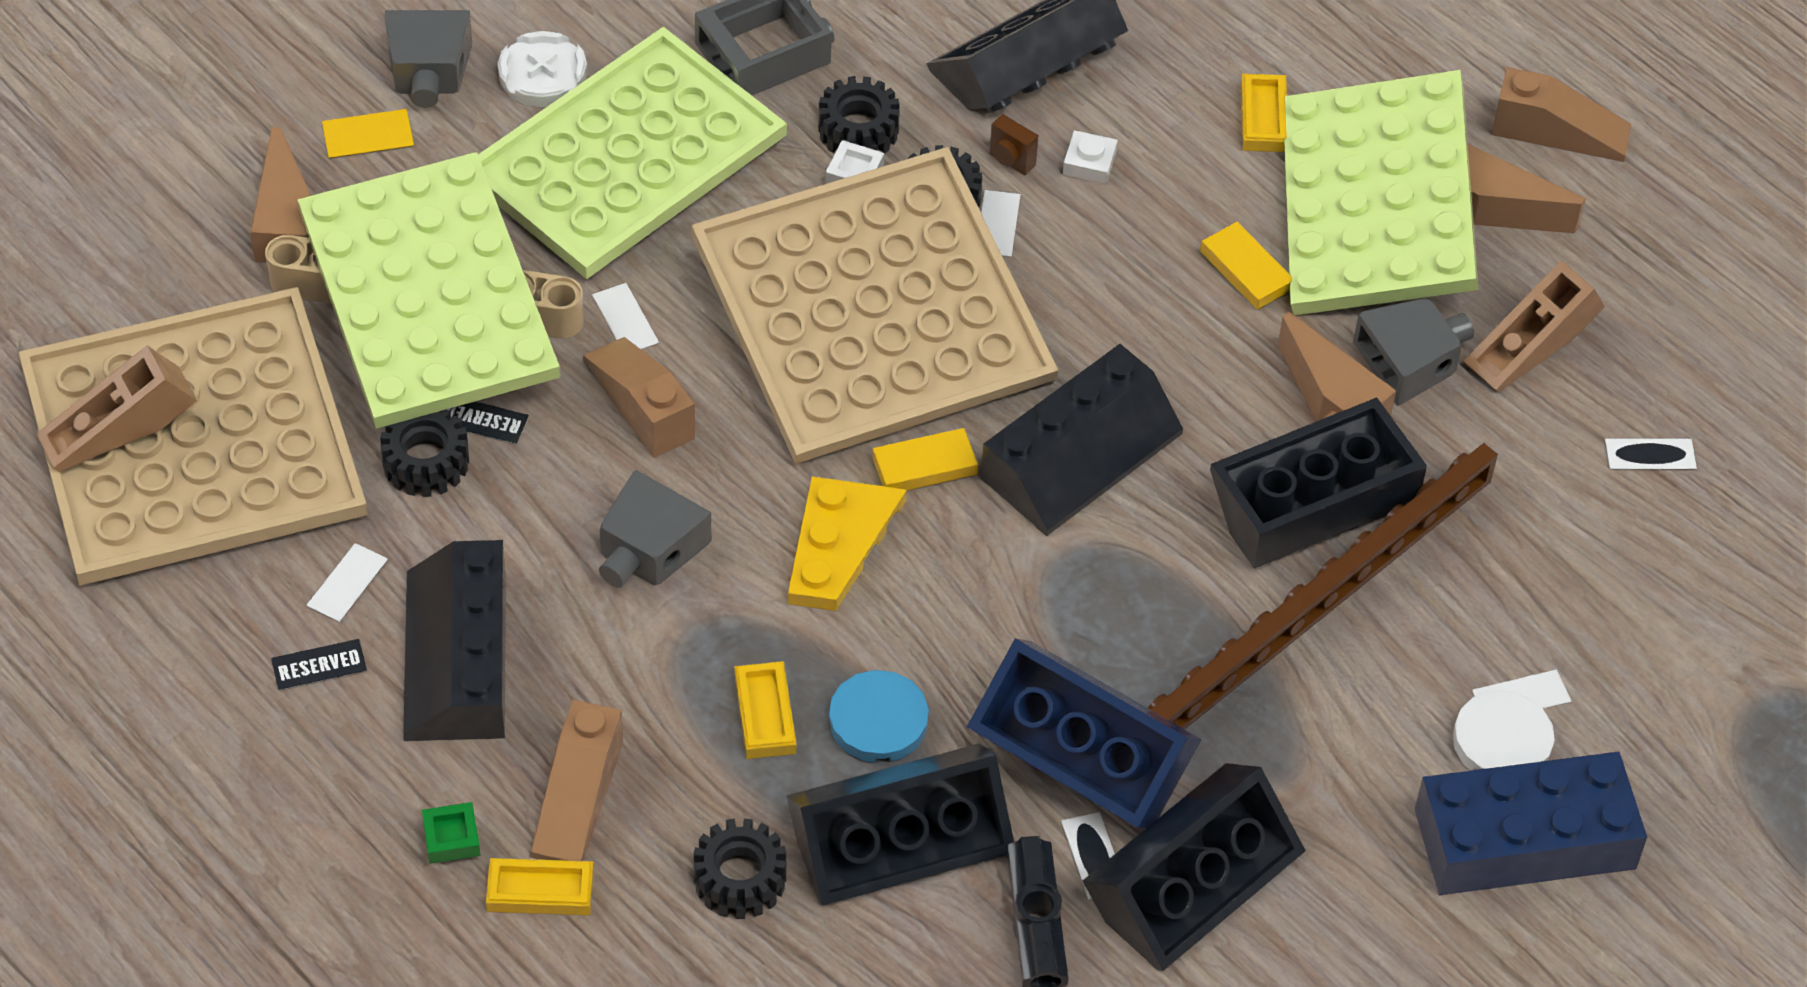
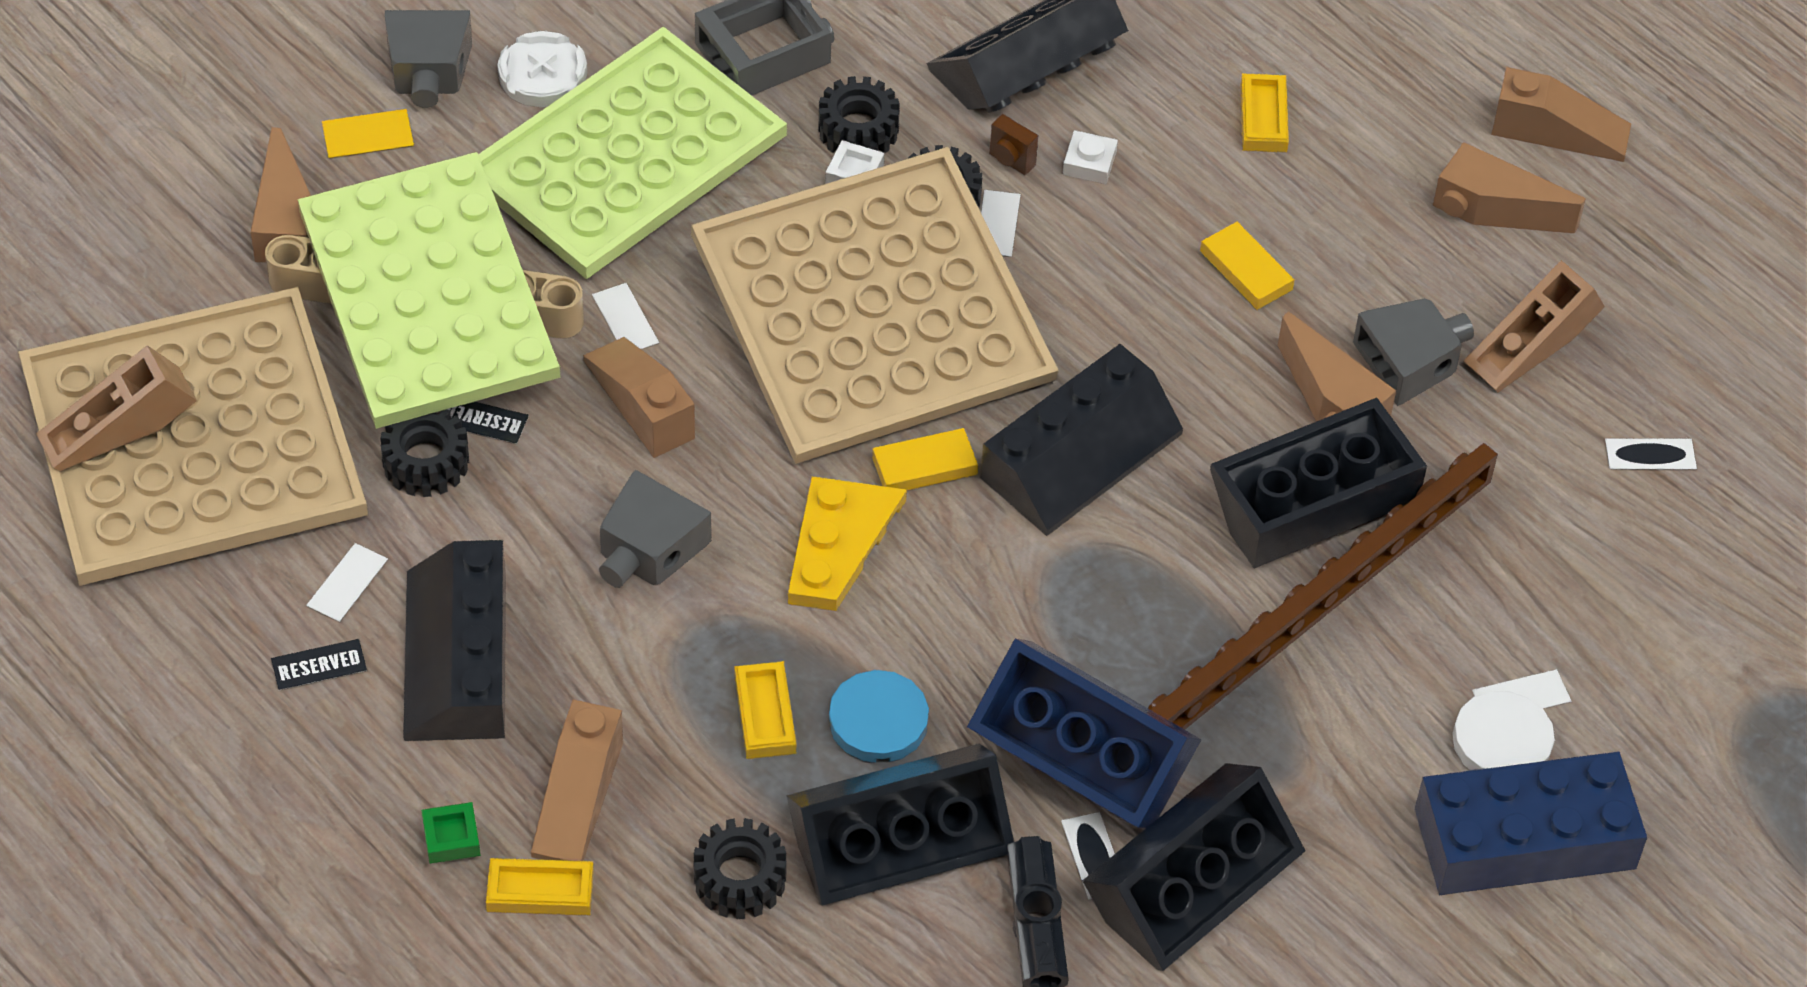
(1379, 193): yellowish green plate -> none

